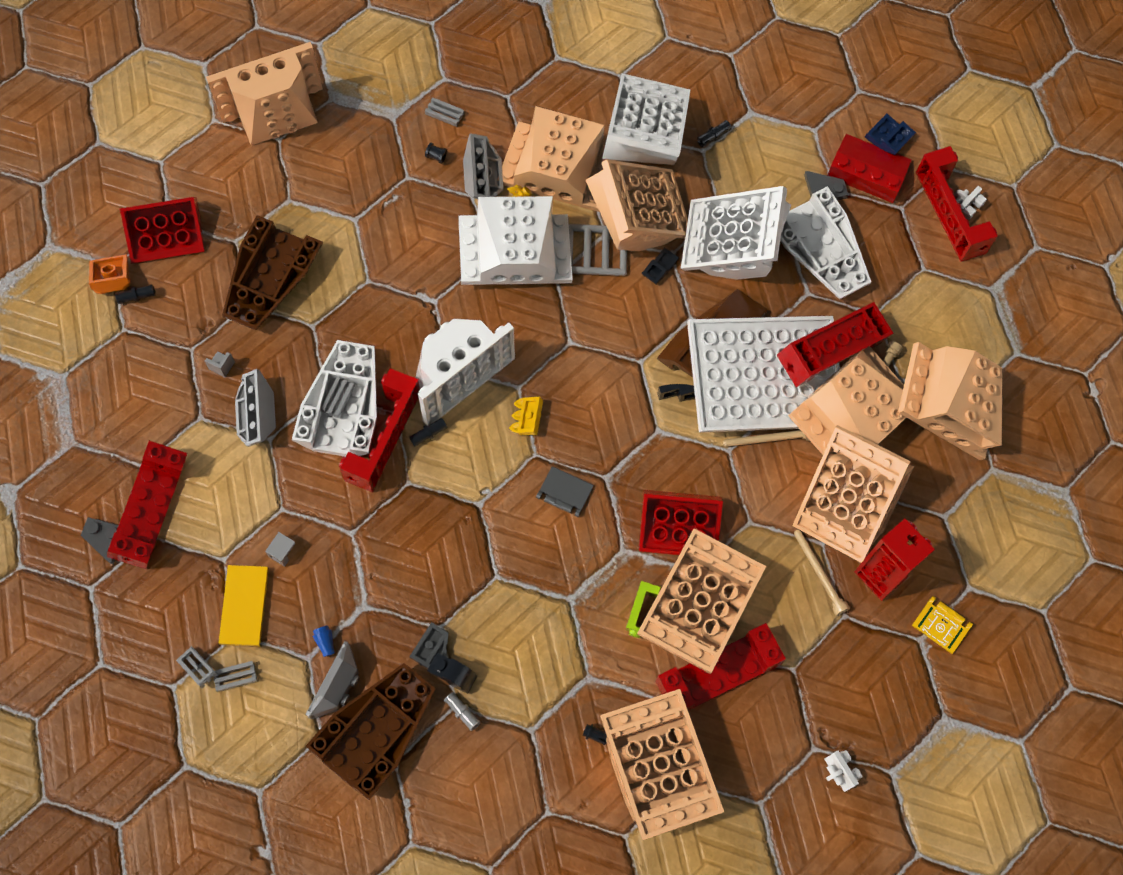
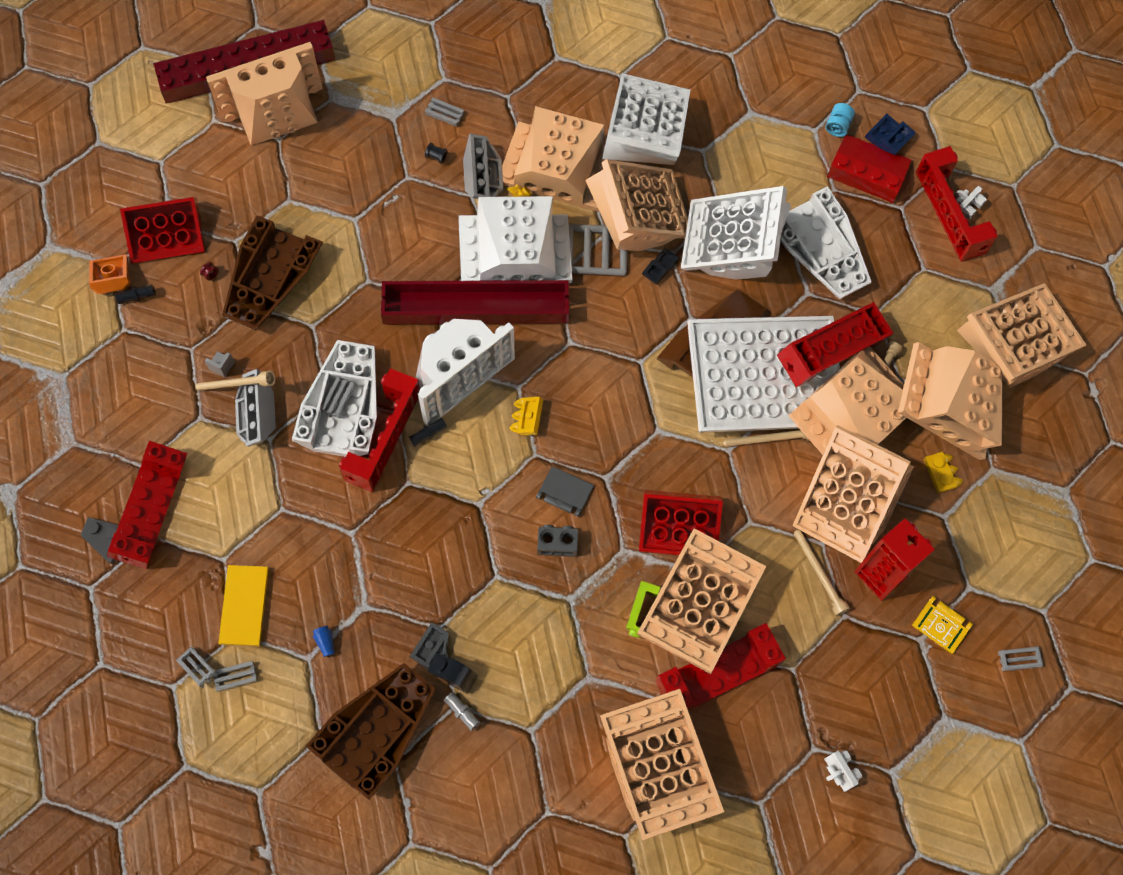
(187, 74): none -> dark red piece
(209, 271): none -> dark red bush
(265, 378): none -> tan piece
(280, 548): light grey panel -> none
(336, 685): light grey wedge -> none
(475, 300): none -> dark red piece
(557, 546): none -> dark grey brick
(595, 734): black pin -> none
(683, 391): black slope -> none
(714, 133): black pin -> none
(818, 181): dark grey wing -> none
(840, 120): none -> medium azure wheel
(941, 472): none -> yellow plate
(1004, 660): none -> light grey tile
(1023, 334): none -> light nougat wedge

